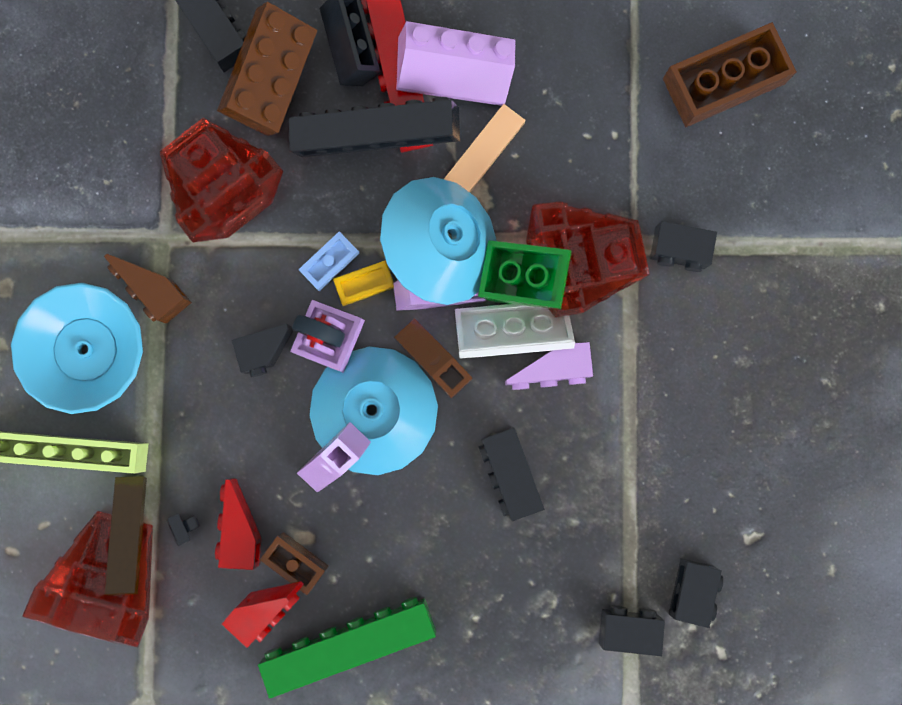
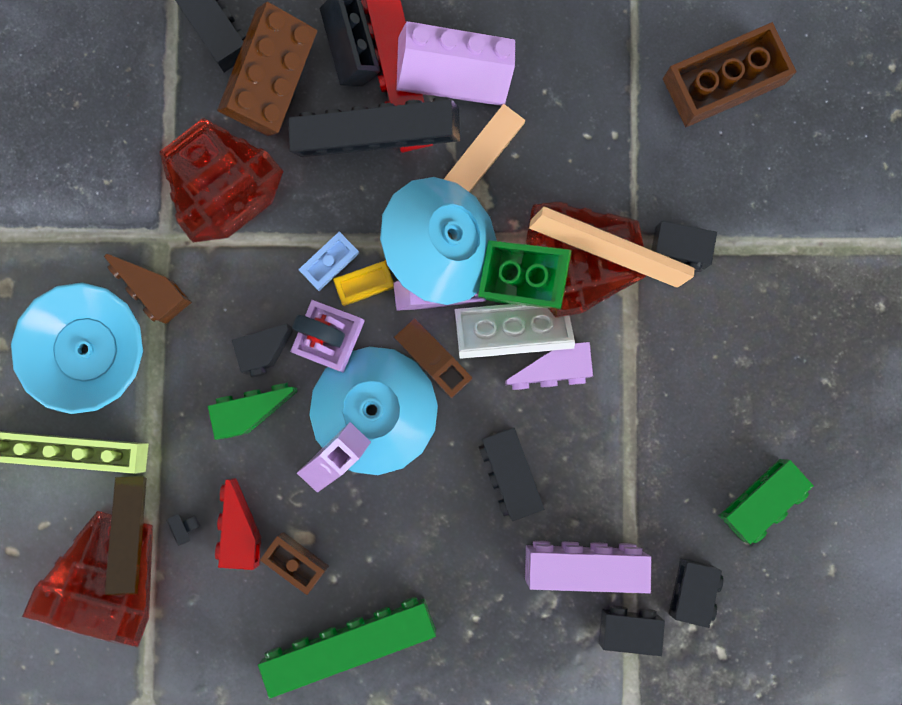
(242, 415): none -> green slope
(259, 609): red slope -> none
(587, 568): none -> lavender brick
(611, 247): none -> light nougat tile
(766, 501): none -> green brick

